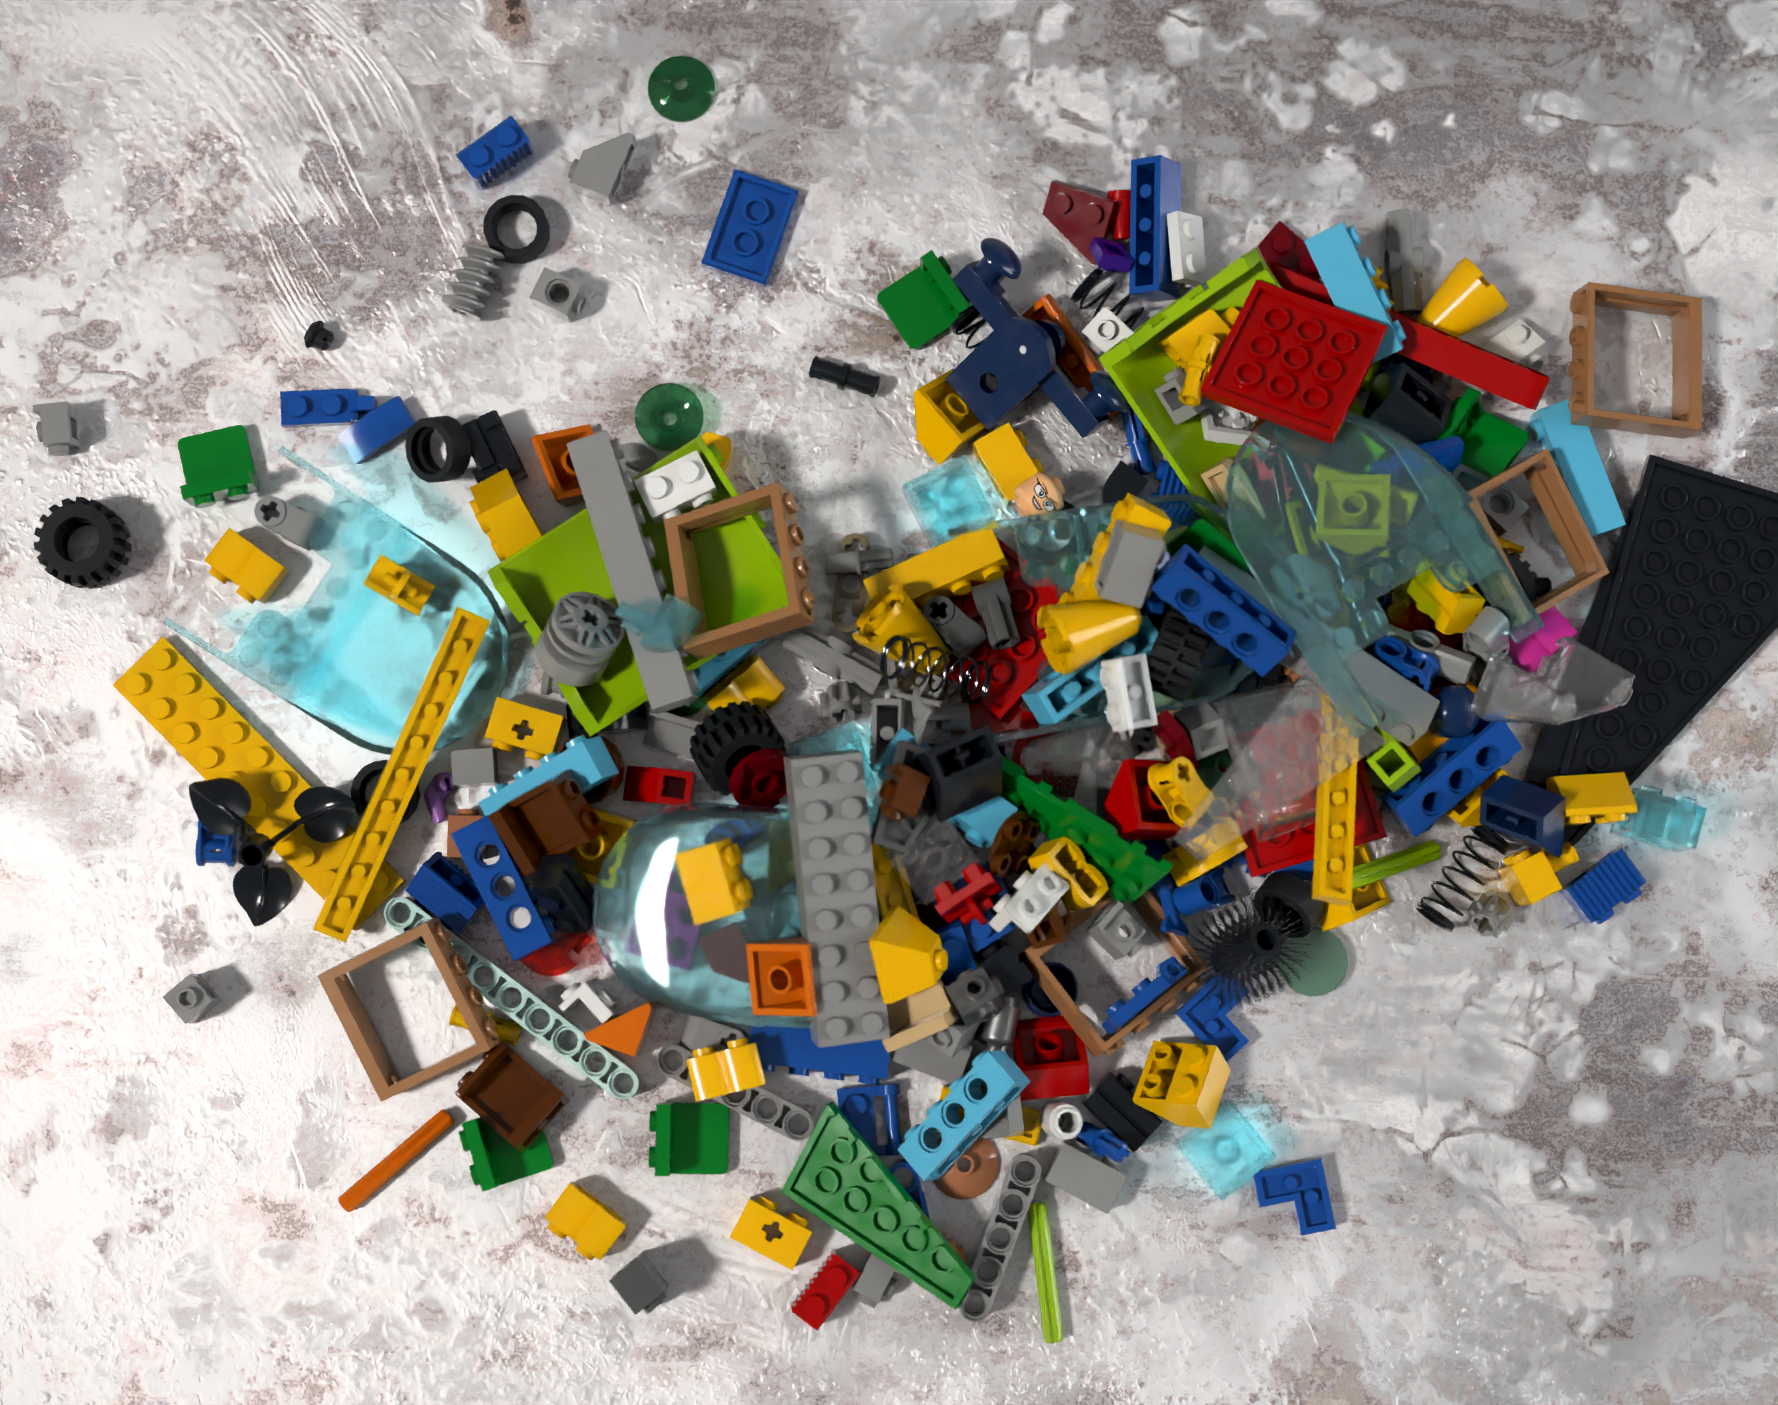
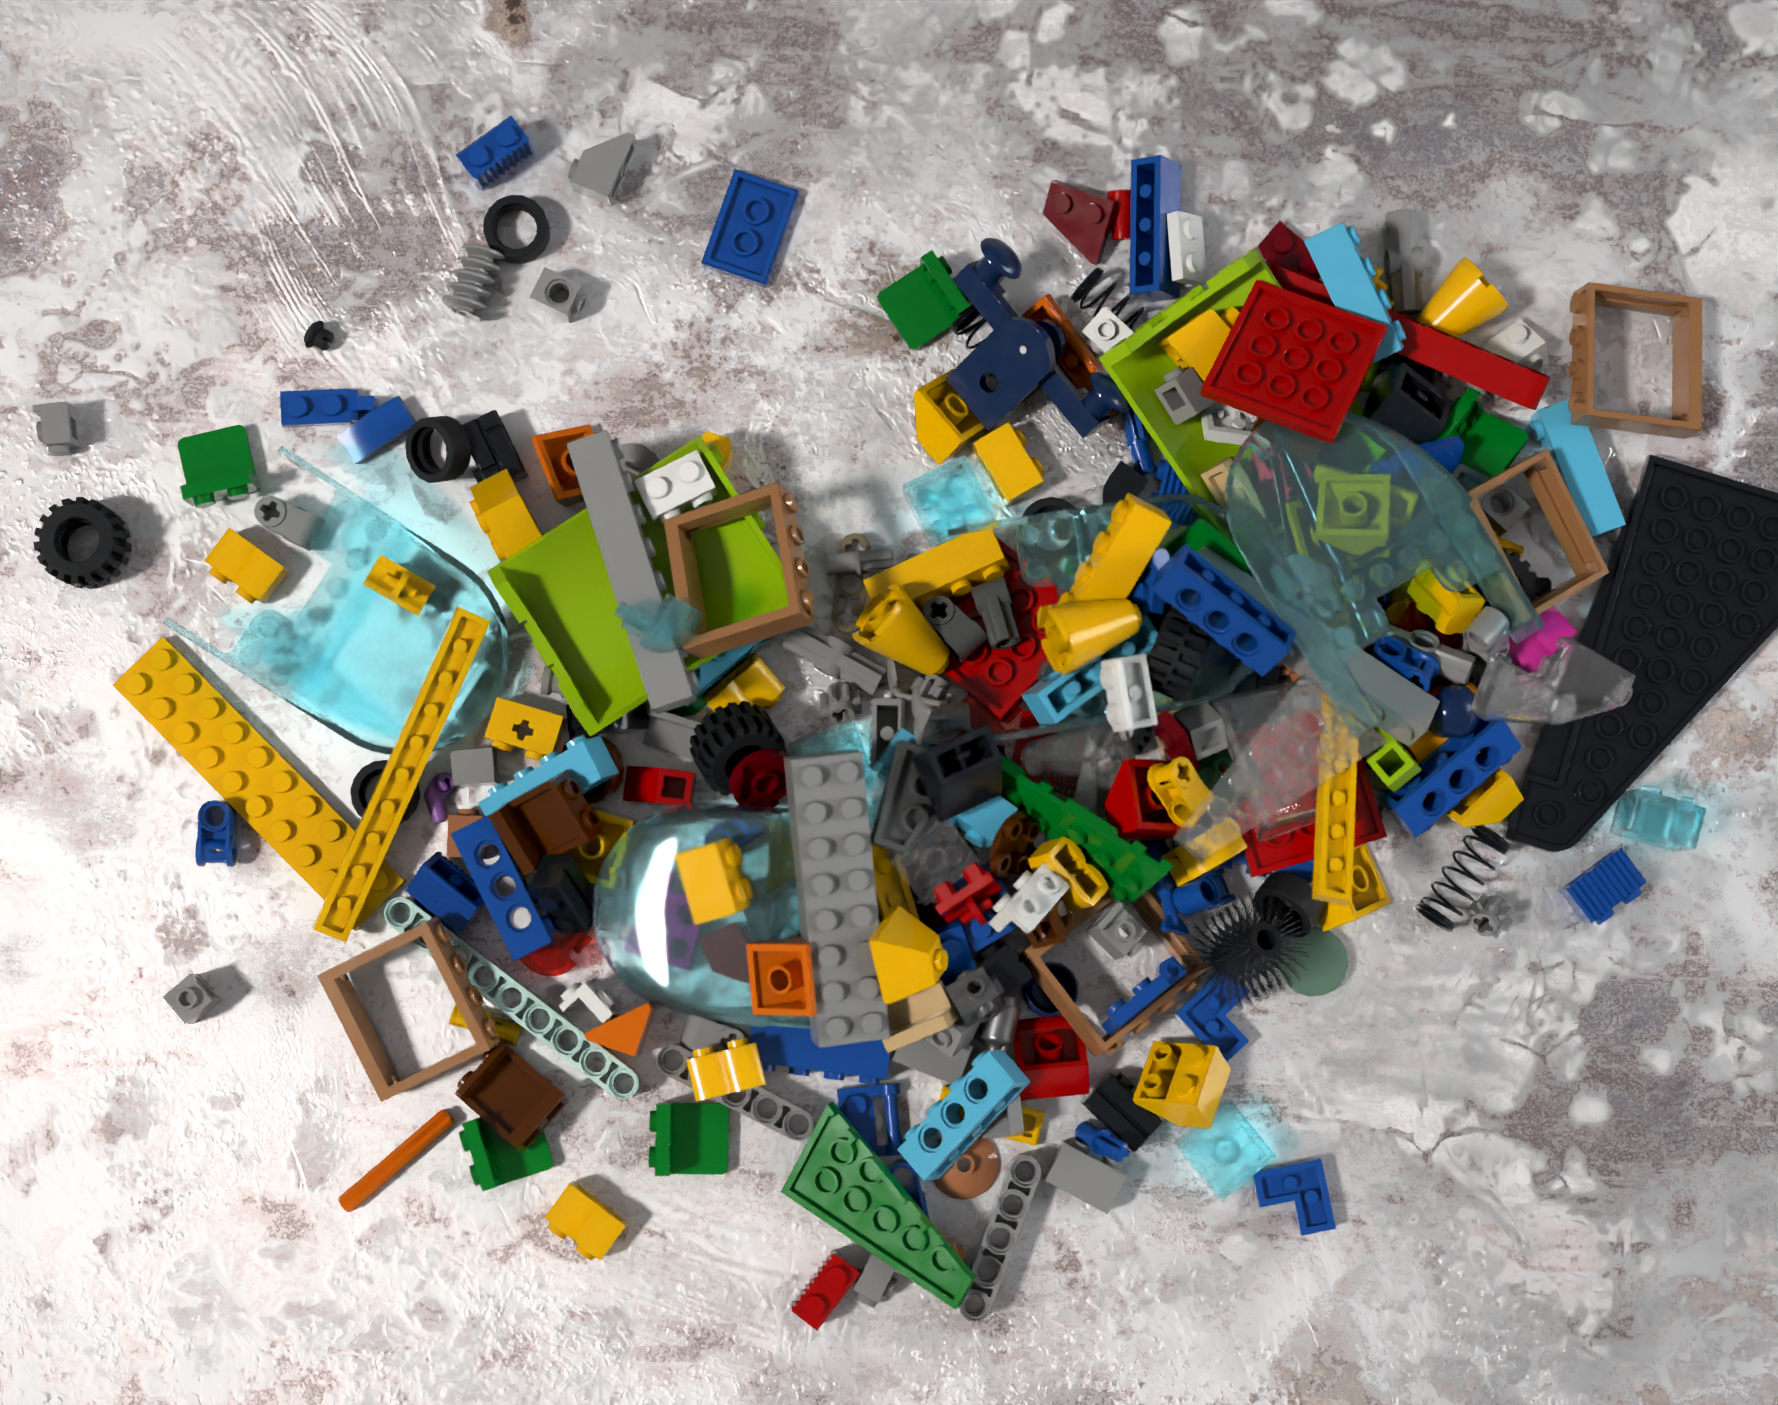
(260, 889): black plant -> none
(579, 639): light grey wheel -> none
(640, 1284): dark grey brick -> none
(665, 400): clear green dish -> none
(682, 104): clear green dish -> none
(781, 1249): yellow brick -> none
(844, 376): black pin -> none
(902, 792): reddish brown brick -> none
(965, 682): black piece -> none
(1039, 495): light nougat head -> none
(1045, 1272): lime axle -> none
(1070, 1122): white brick -> none
(1110, 255): dark purple plate -> none
(1129, 564): light grey brick -> none
(1198, 369): yellow pin -> none
(1395, 863): lime axle -> none
(1524, 814): dark blue slope -> none
(1532, 875): yellow brick -> none
(1595, 796): yellow slope -> none

